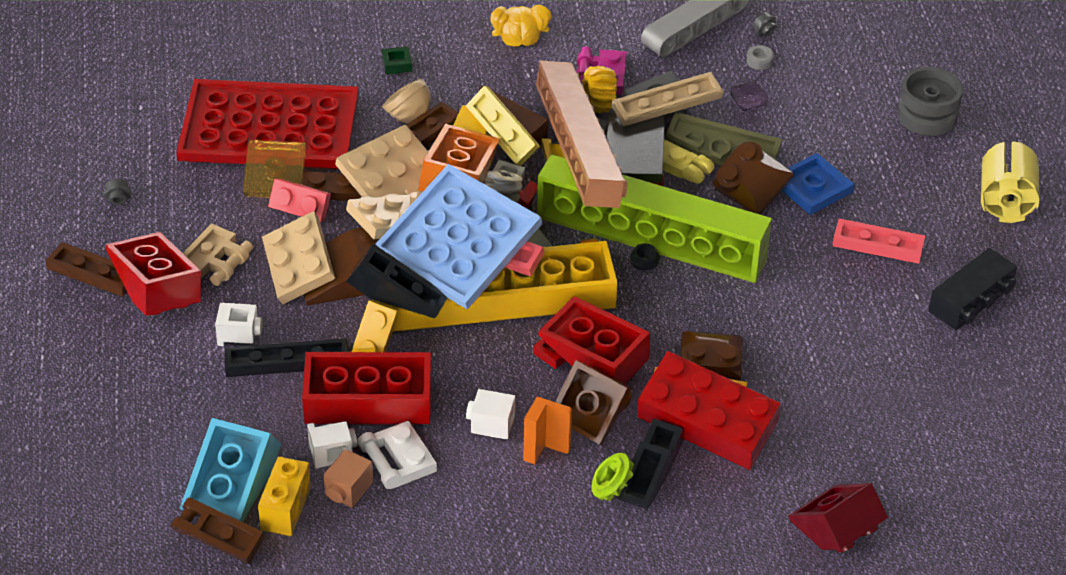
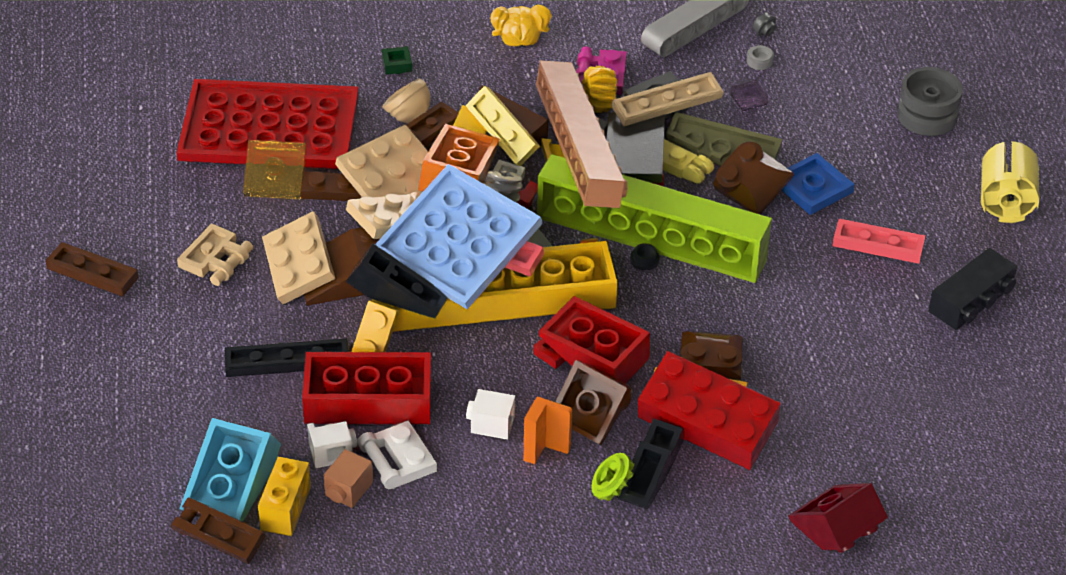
(117, 191): dark grey plate -> none
(155, 273): red slope -> none
(237, 323): white brick -> none
(298, 199): coral plate -> none

